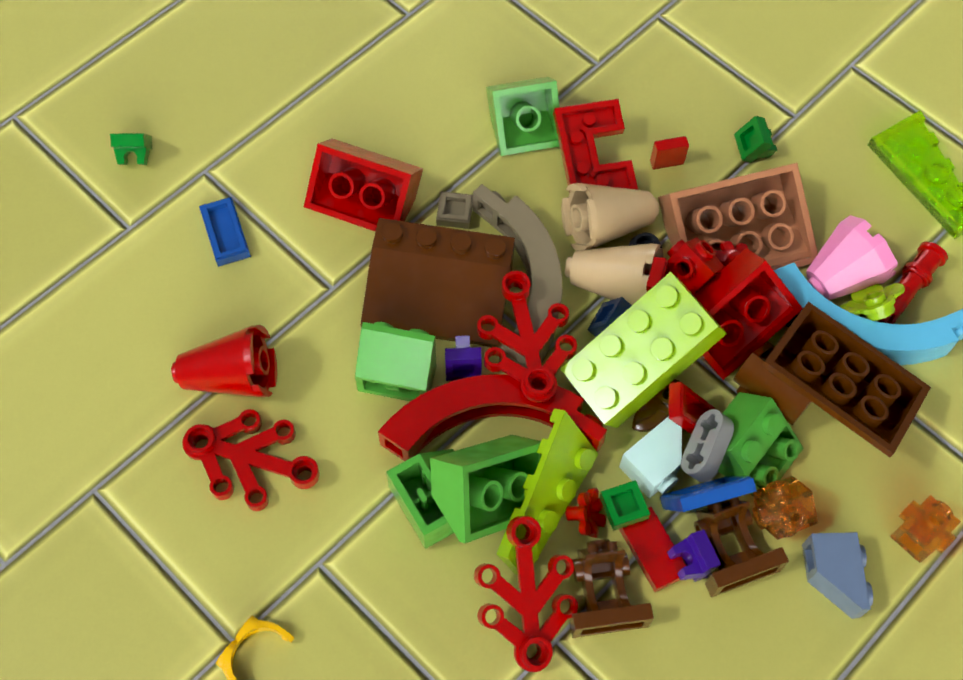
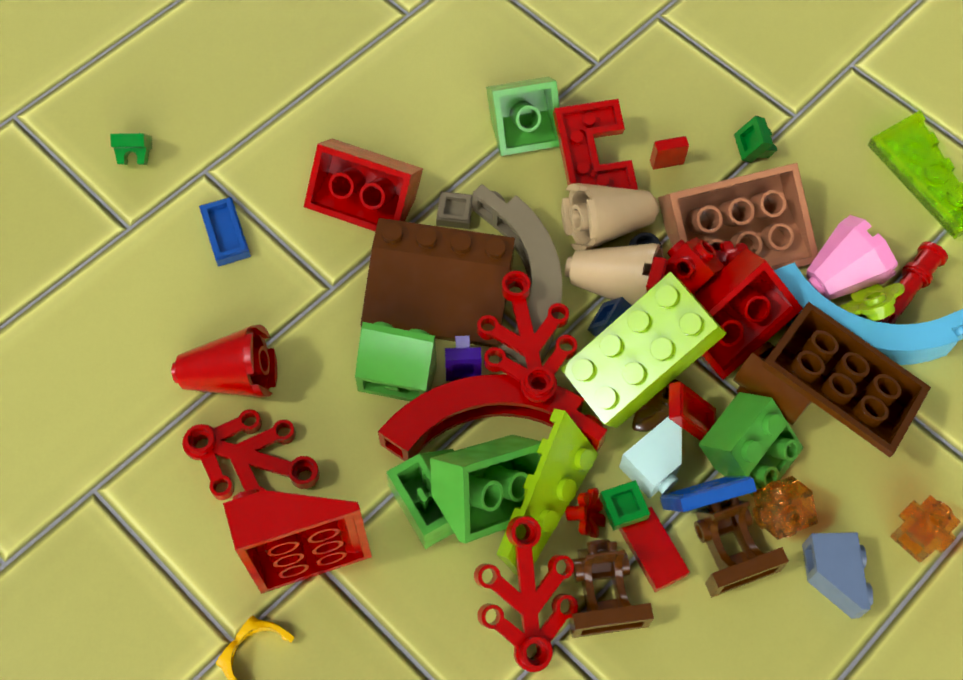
(294, 535): none -> red slope
(697, 555): dark purple tile -> none
(707, 445): light grey beam -> none

